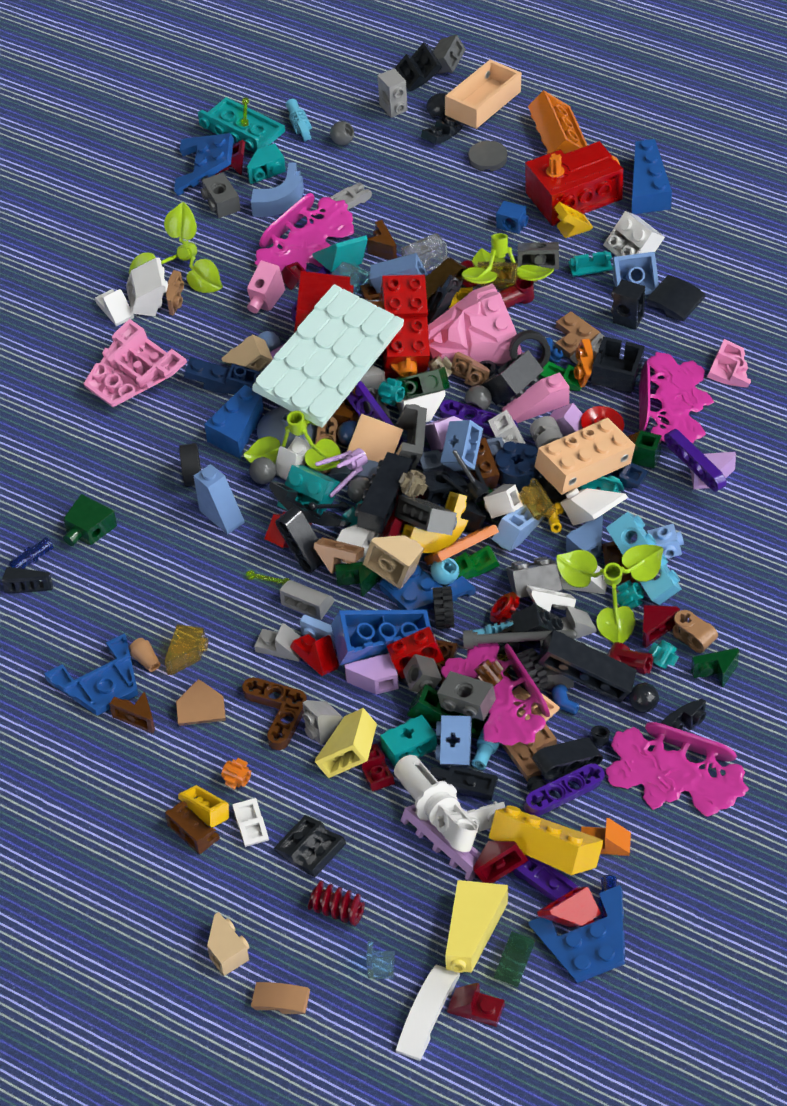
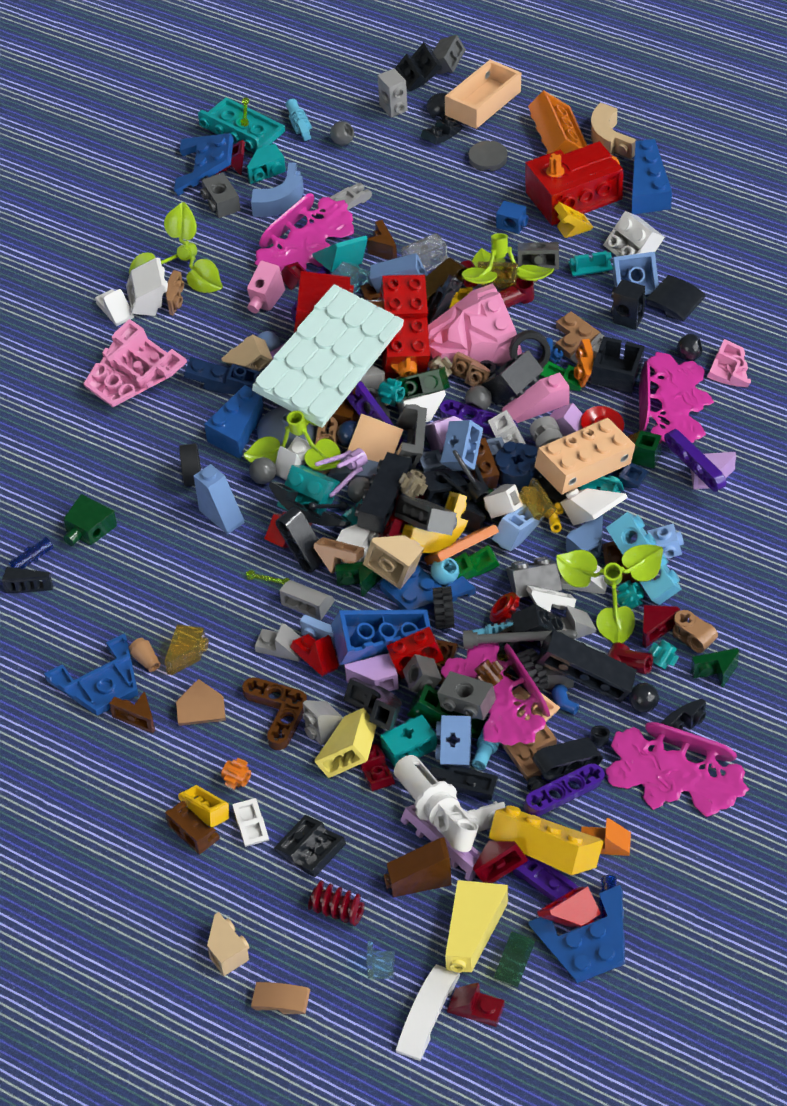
(376, 700): none -> black arch
(419, 870): none -> reddish brown slope
(602, 124): none -> tan arch
(689, 347): none -> black piece

